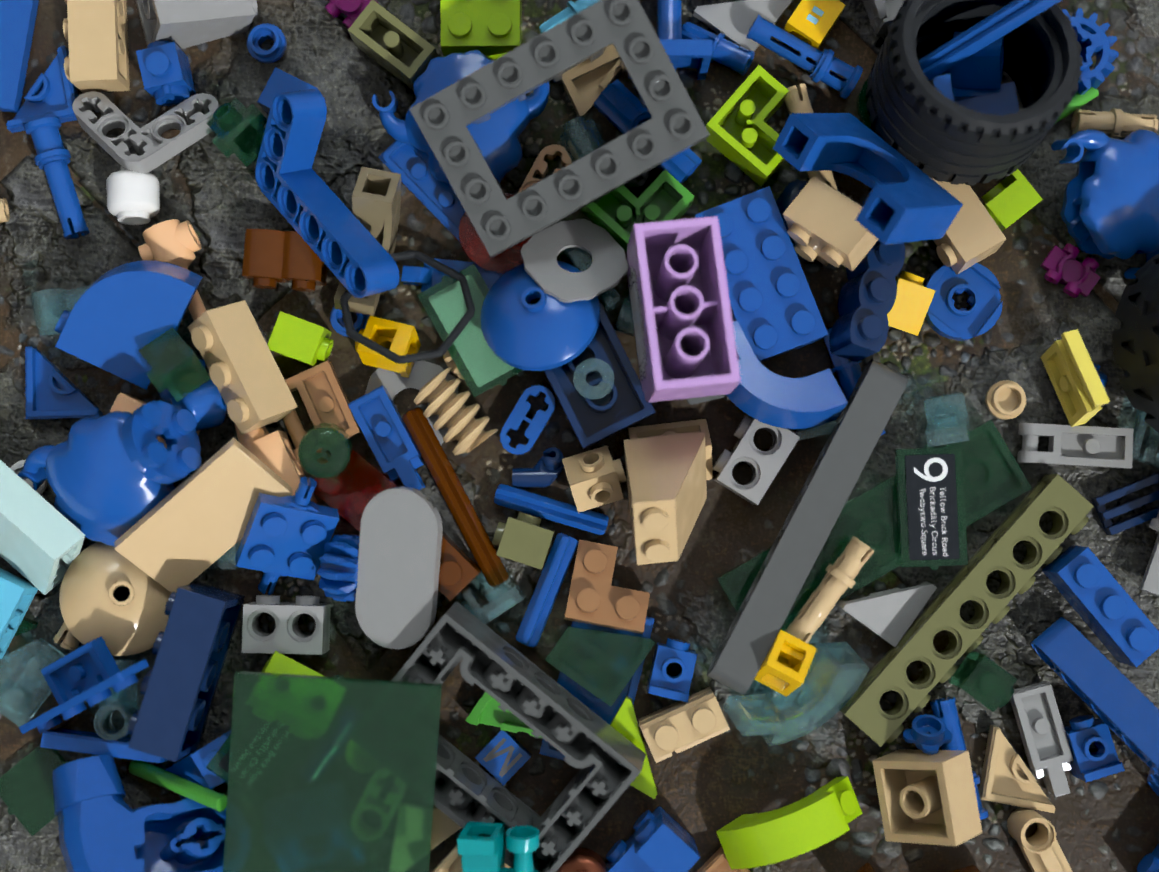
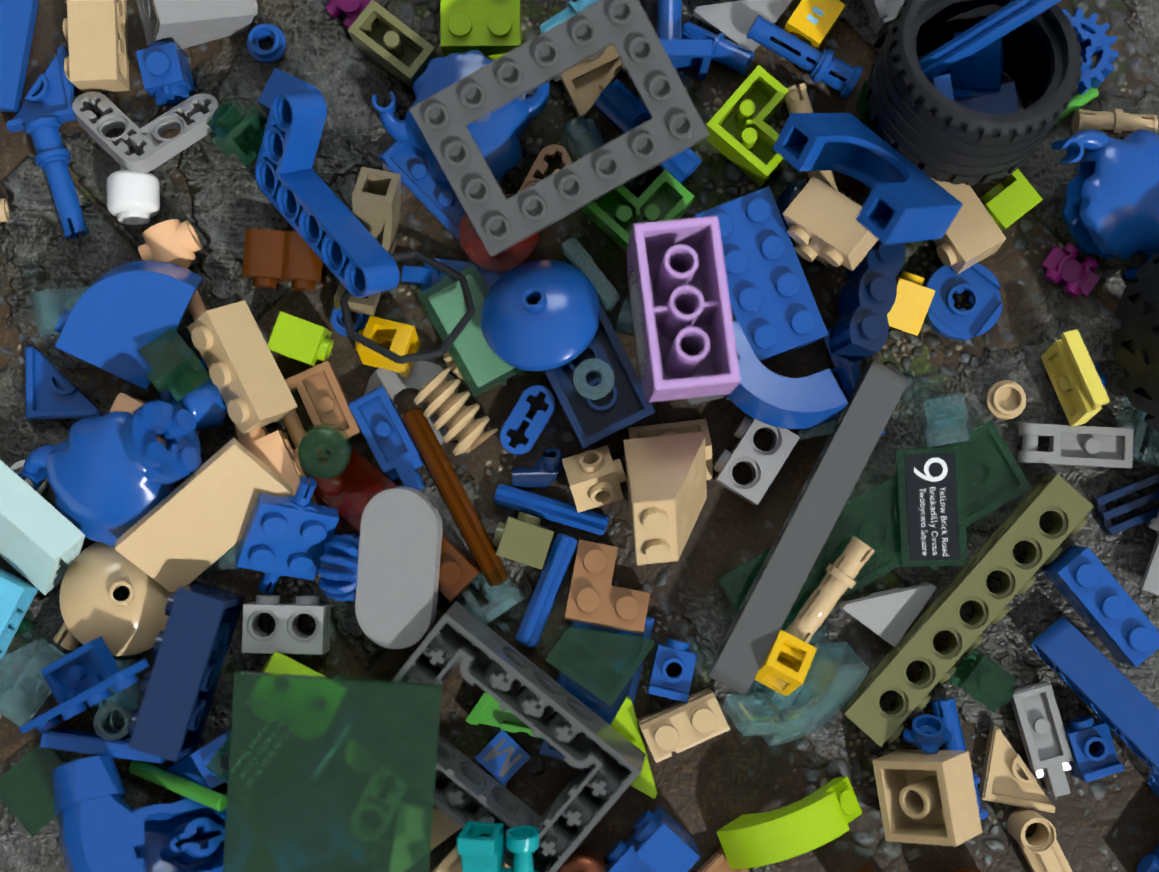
(542, 266): light grey piece -> none

